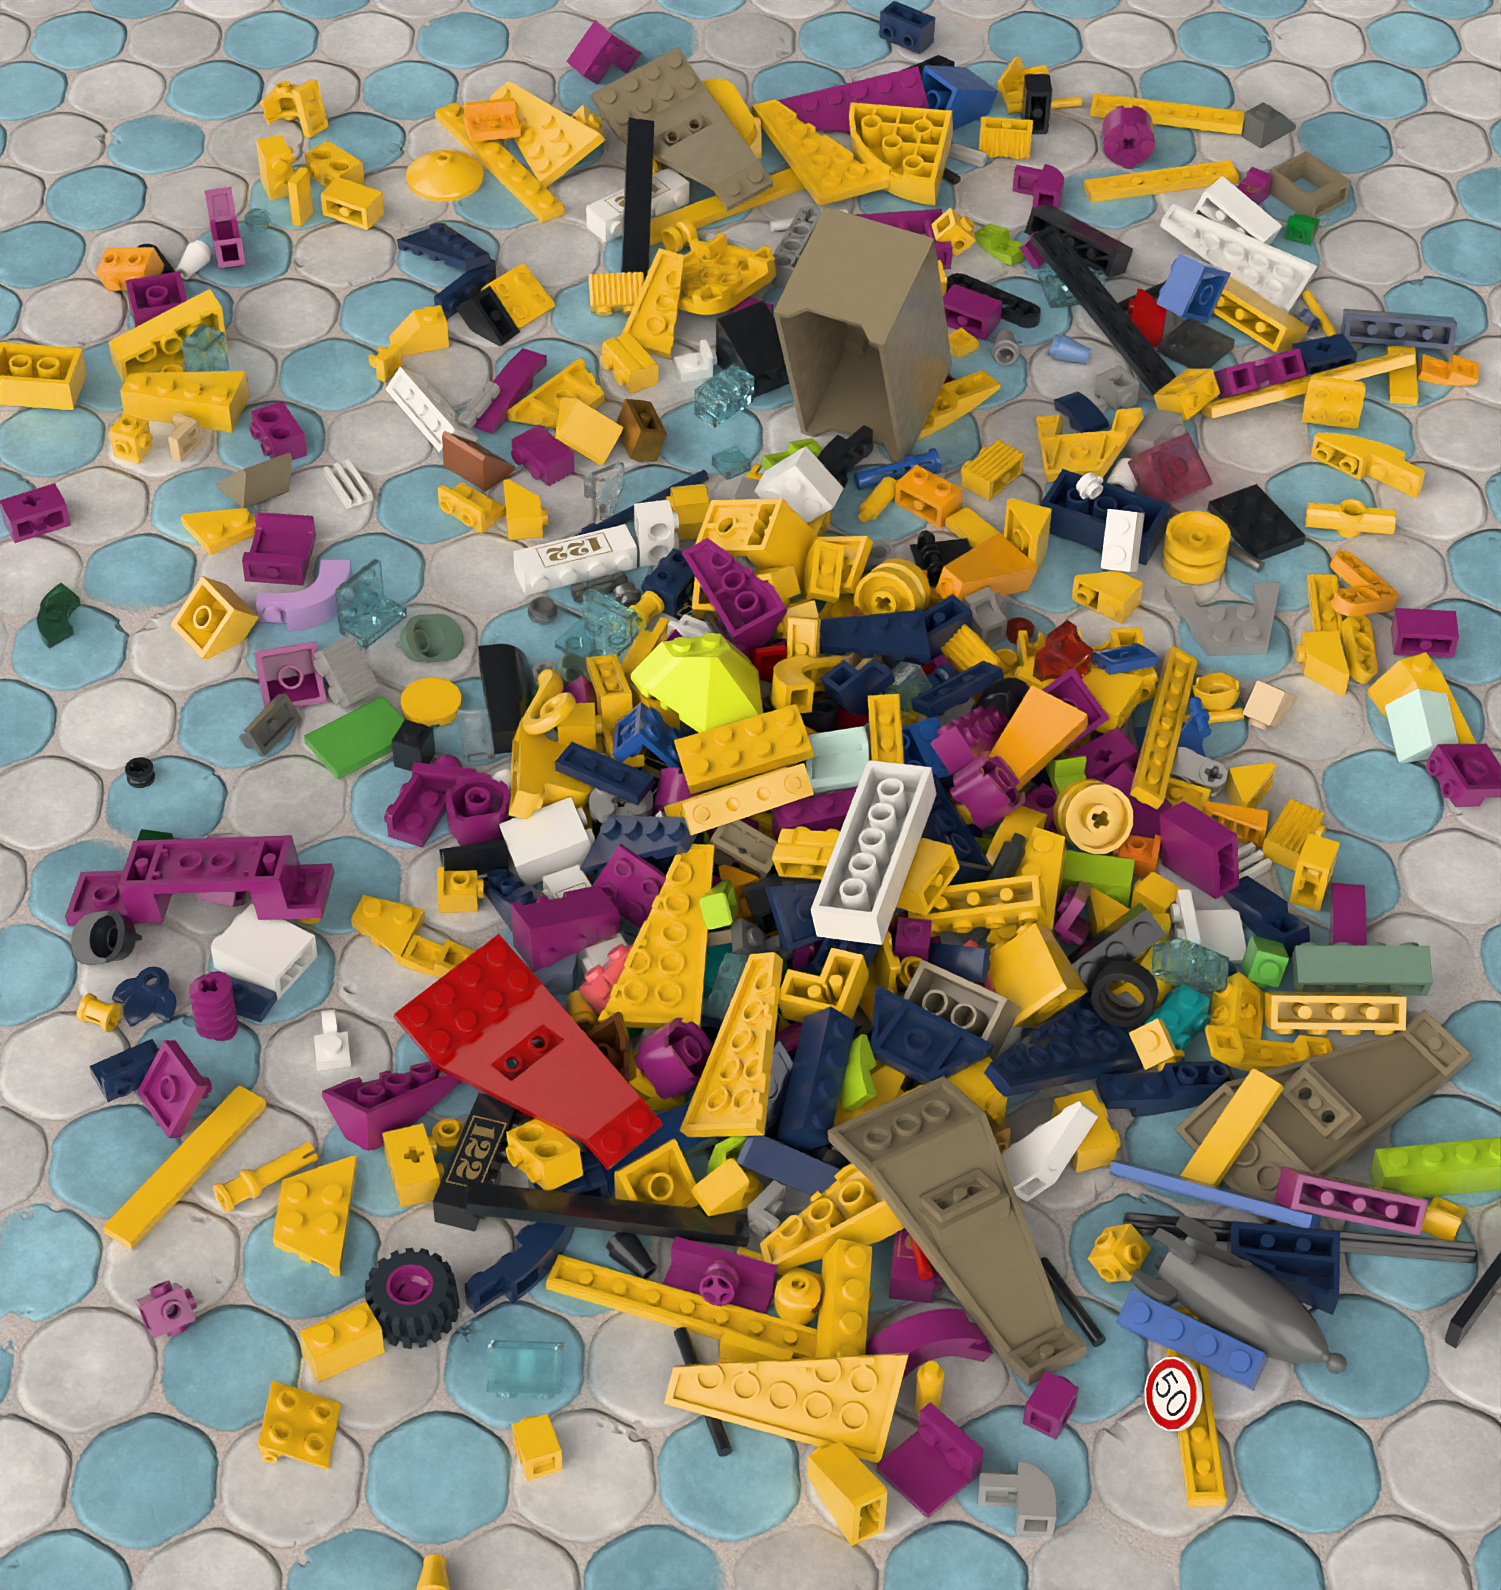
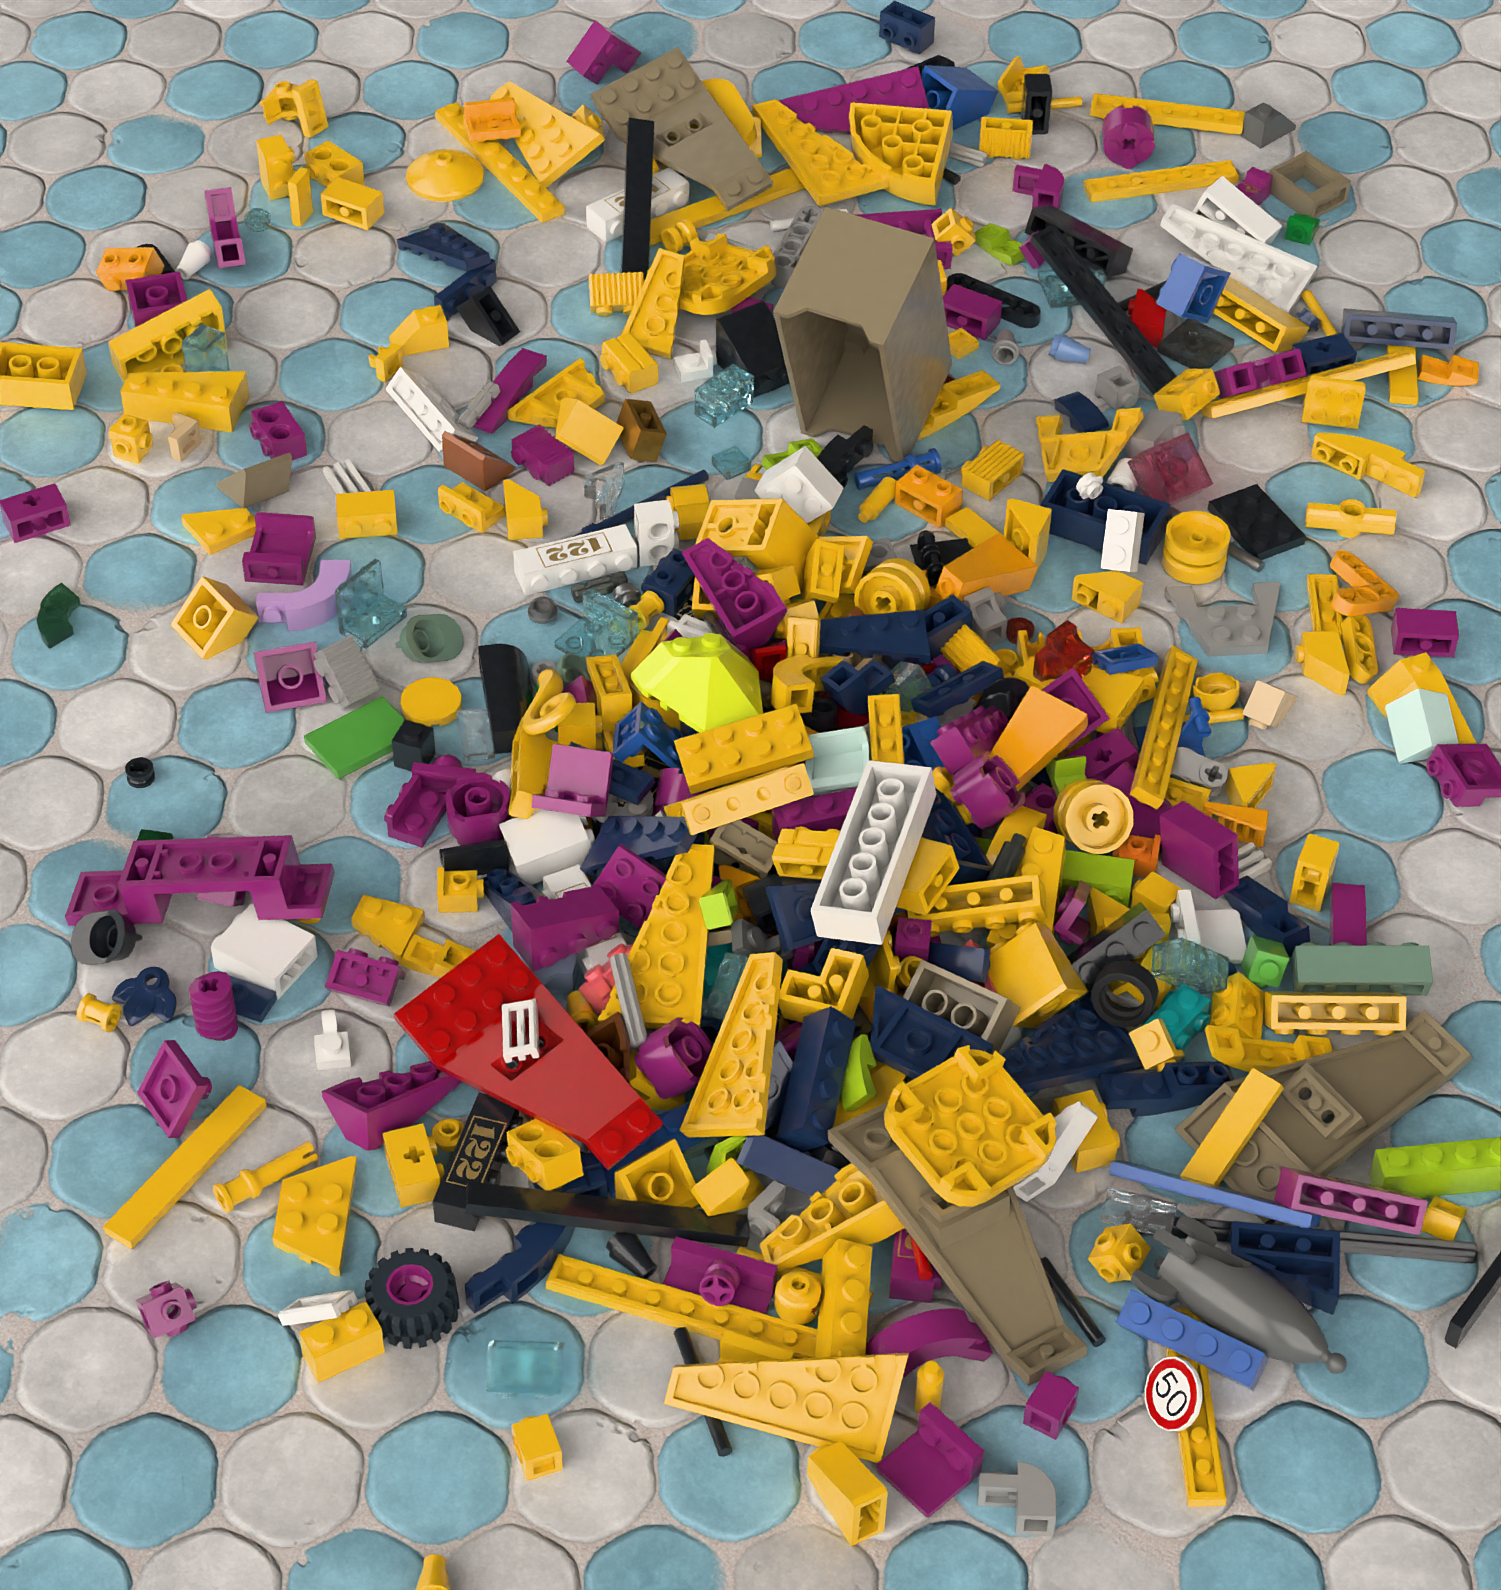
(124, 1071): dark blue bracket -> none
(270, 725): dark grey plate -> none
(298, 1426): yellow hinge -> none
(317, 1307): none -> white tile
(364, 977): none -> magenta bracket
(366, 514): none -> yellow brick
(521, 295): yellow bracket -> none
(521, 1049): none -> white tile
(577, 782): none -> bracket
(628, 999): none -> light grey axle
(943, 781): none -> yellow tile
(969, 1127): none -> yellow tile
(1141, 1211): none -> clear plate
(1290, 832): yellow brick -> none

